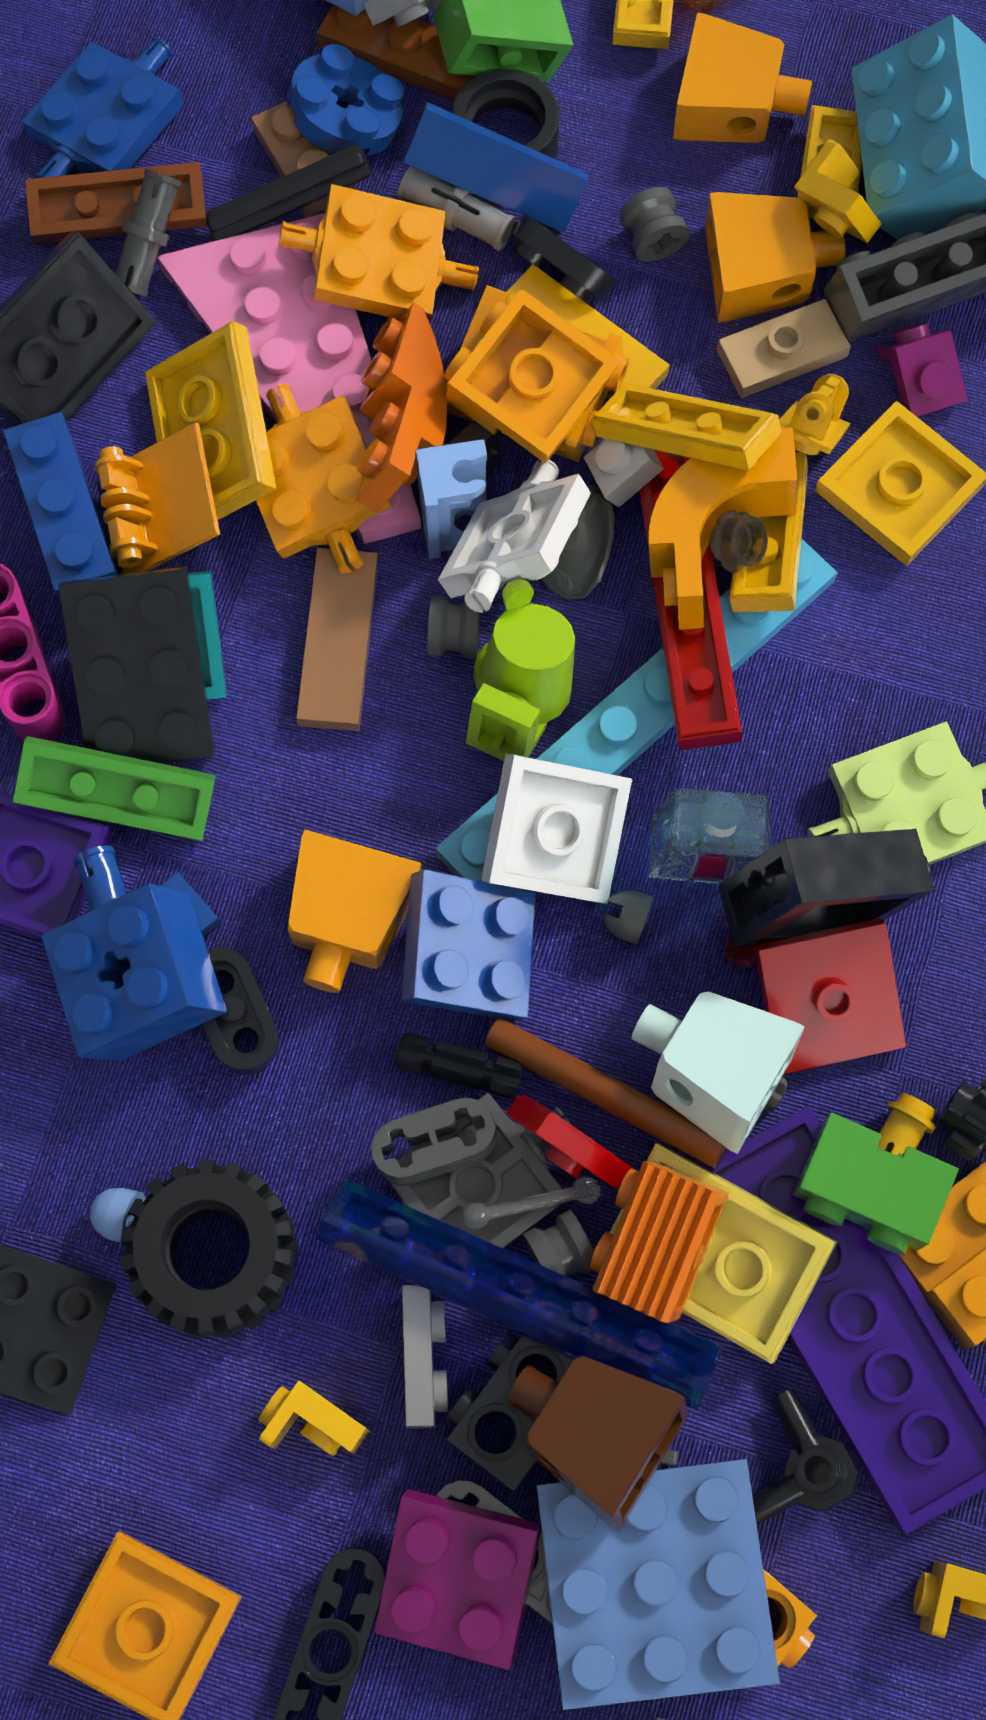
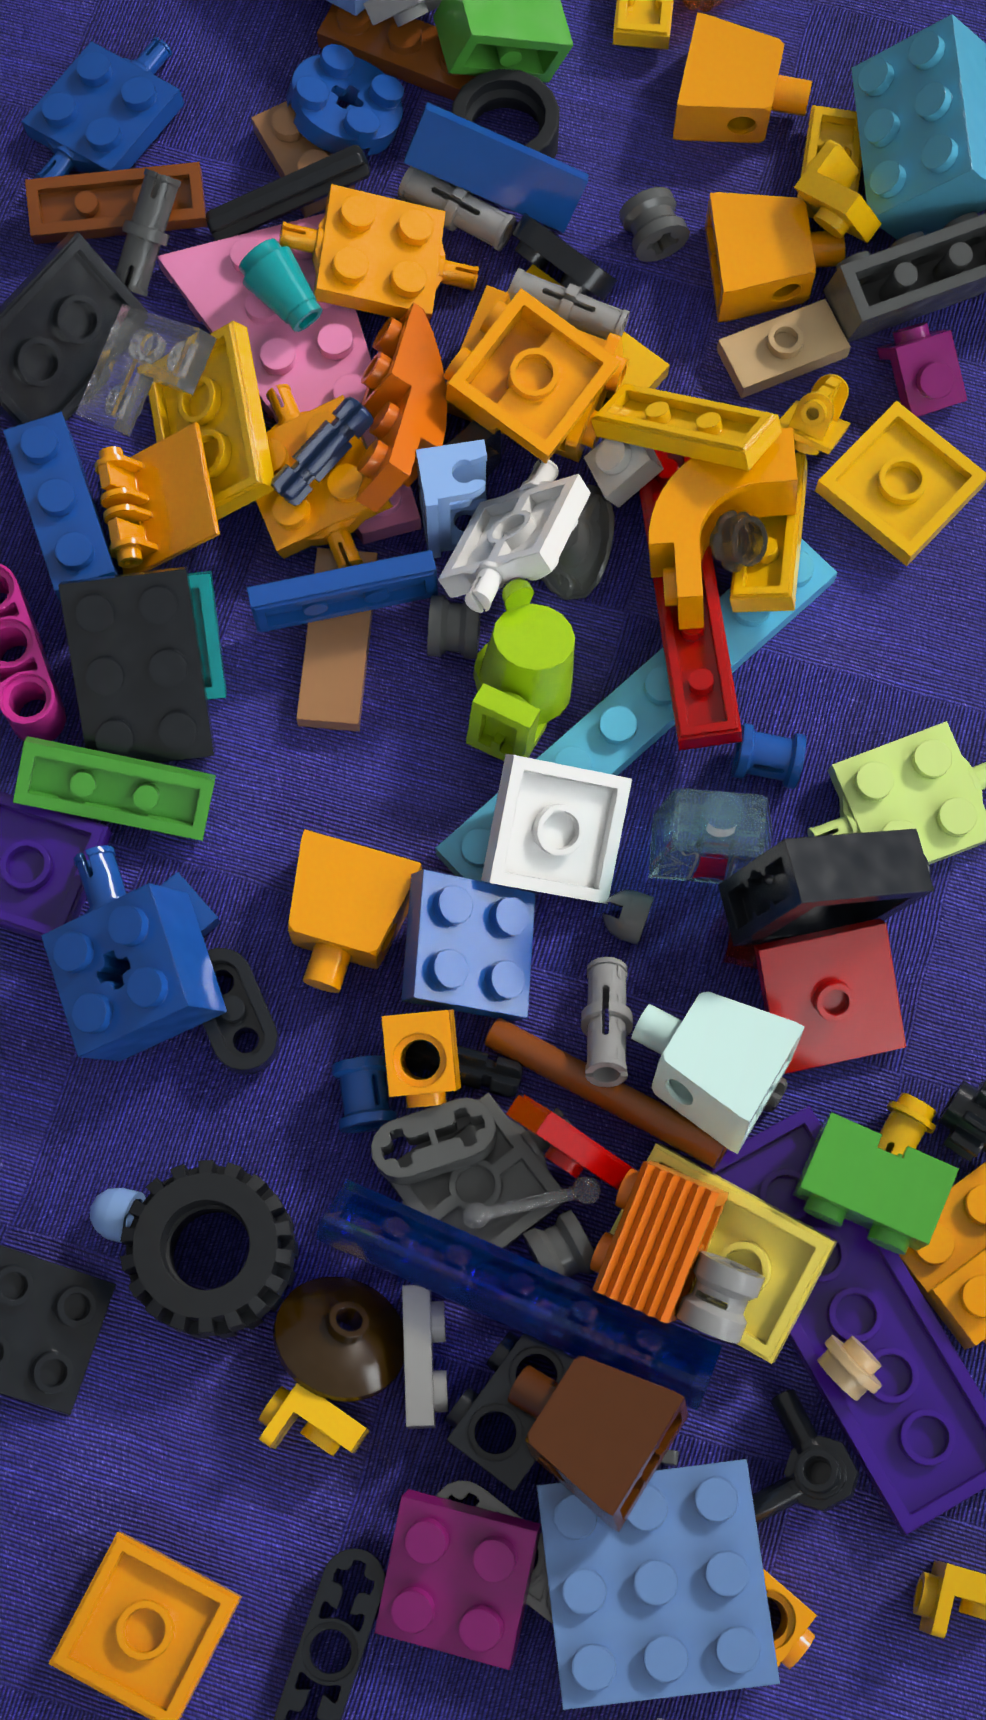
(136, 354): none -> clear plate
(280, 284): none -> teal cone
(322, 451): none -> dark blue axle
(333, 1360): none -> dark brown dish
(343, 591): none -> blue tile
(363, 1094): none -> blue bush
(399, 1034): none -> light orange brick
(577, 309): none -> light grey pin
(607, 1052): none -> light grey pin
(726, 1283): none -> light grey wheel
(769, 756): none -> blue bush
(850, 1366): none -> tan plate

